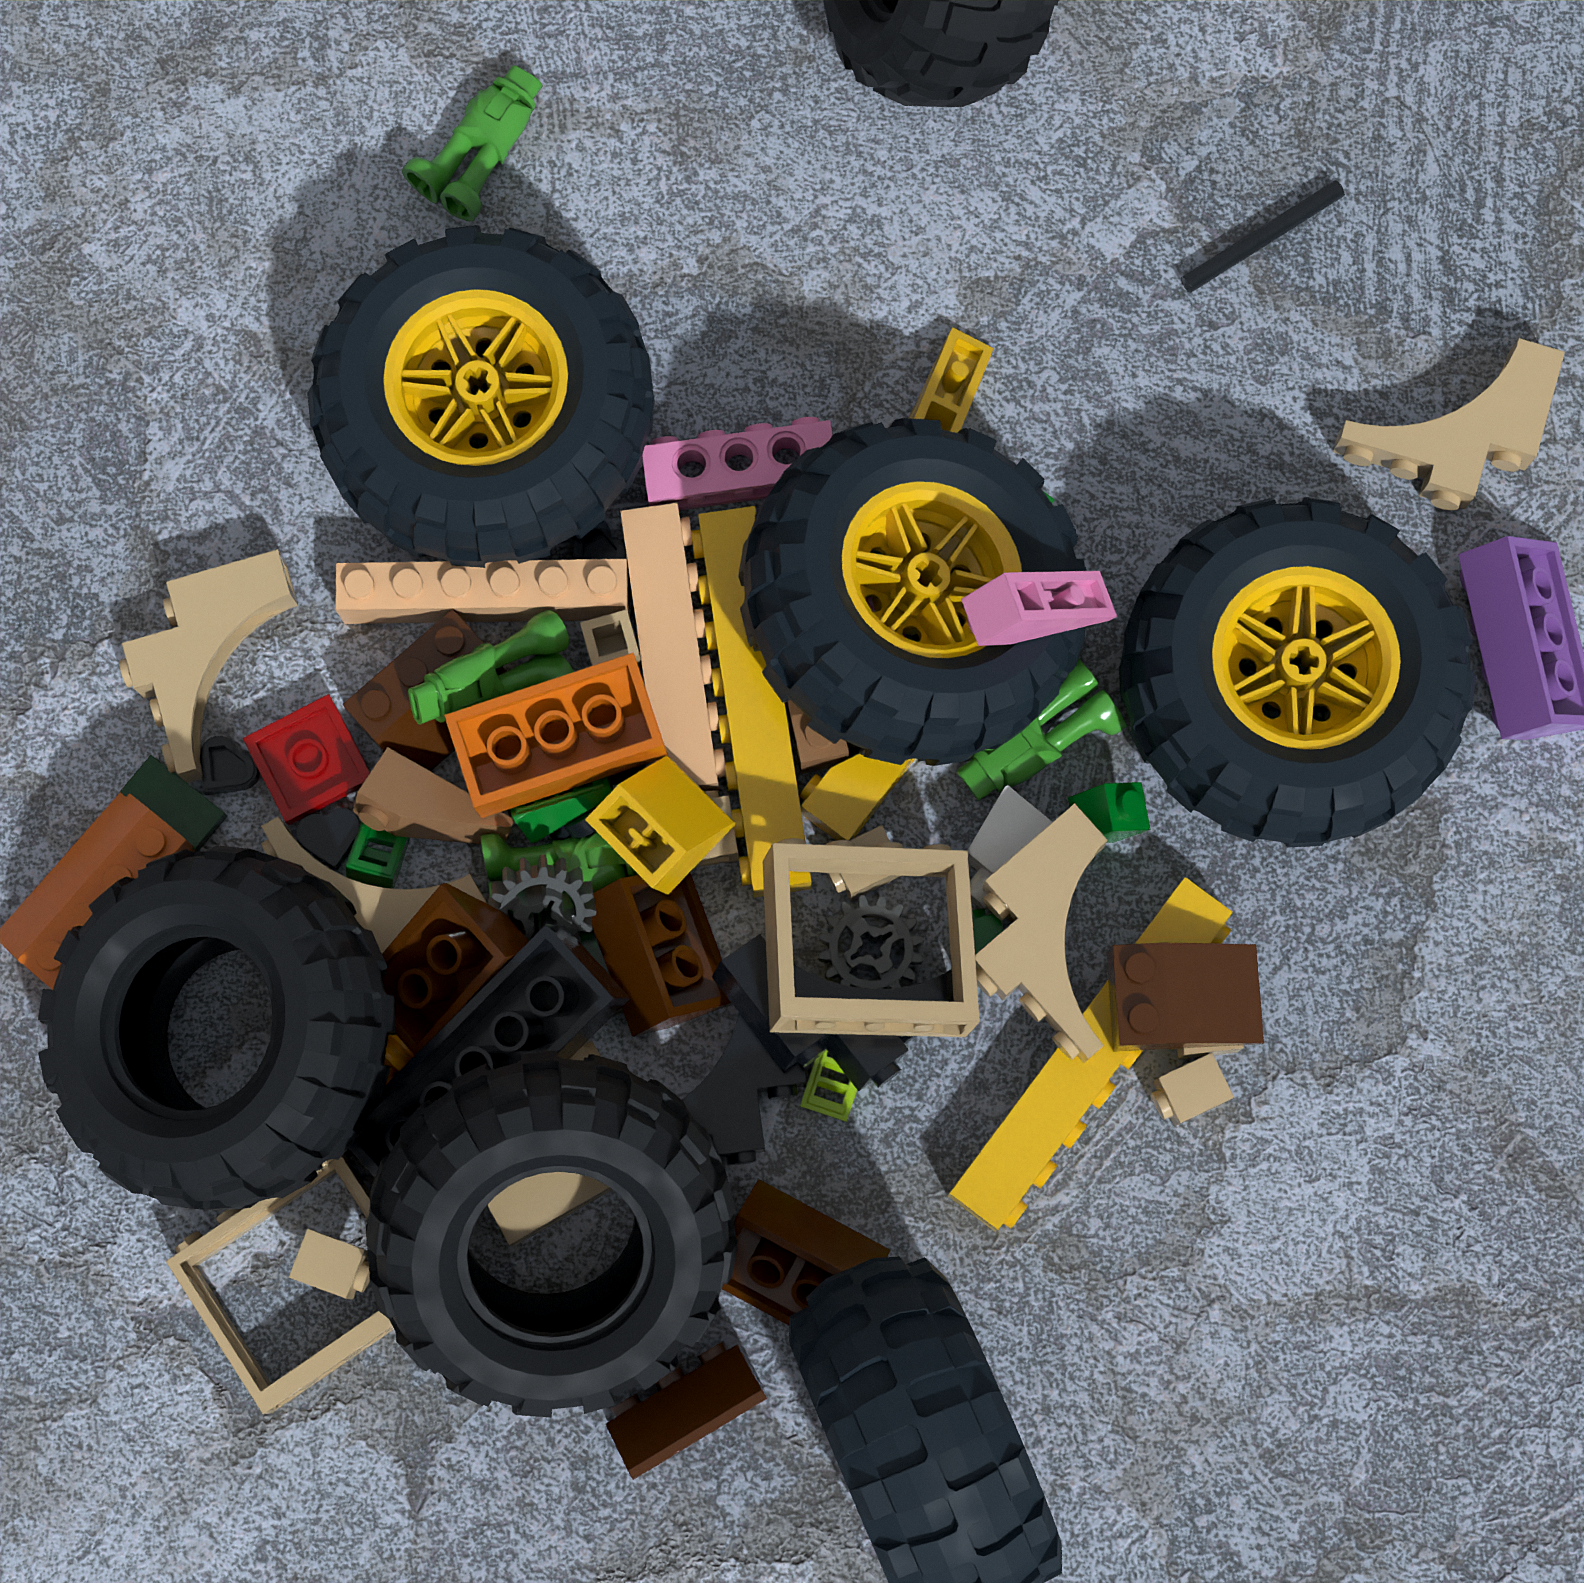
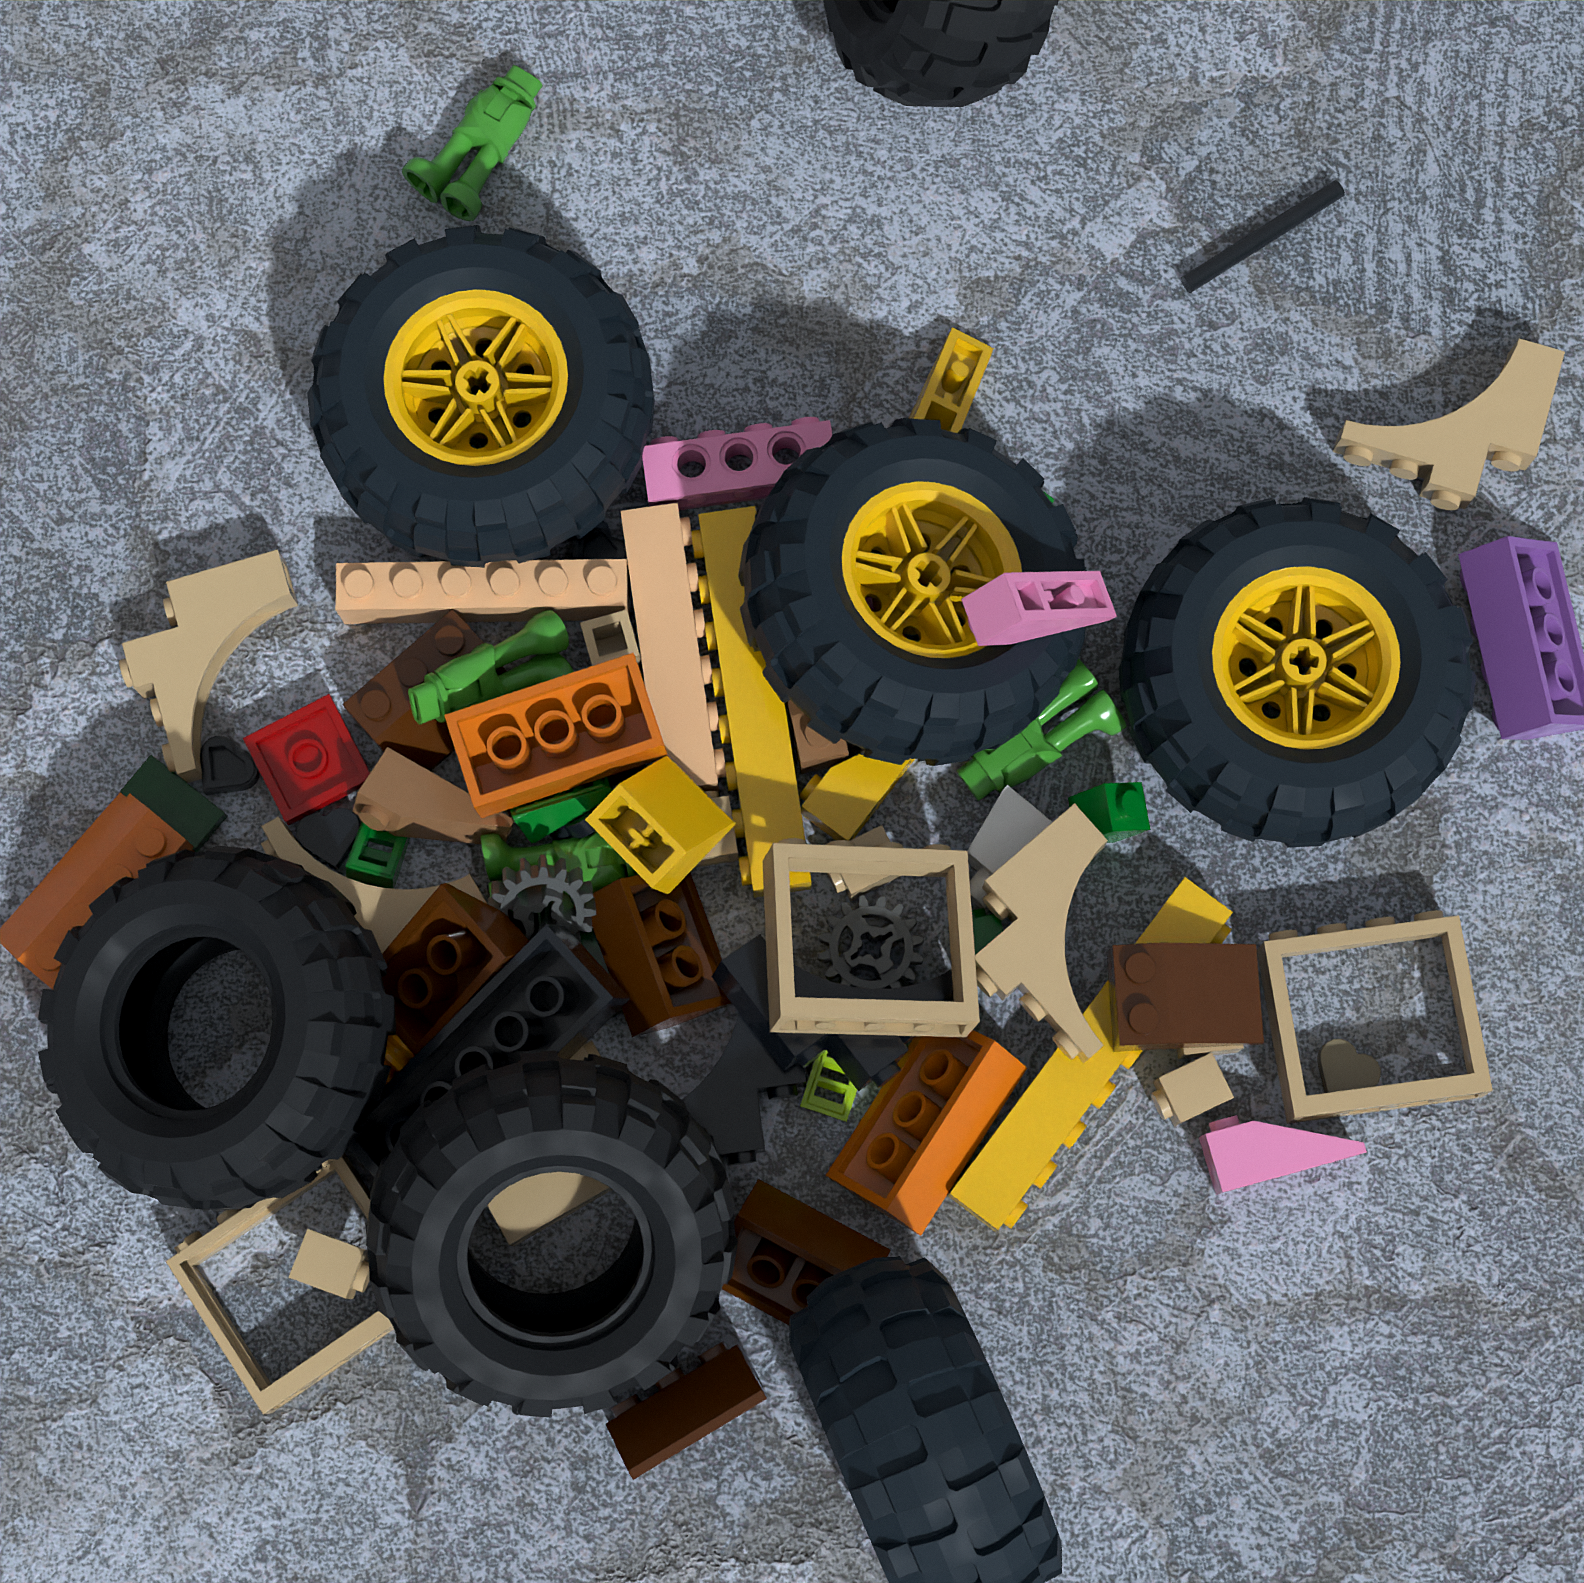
(926, 1125): none -> orange slope
(1263, 1151): none -> bright pink slope
(1344, 1068): none -> dark tan tile
(1378, 1098): none -> tan window

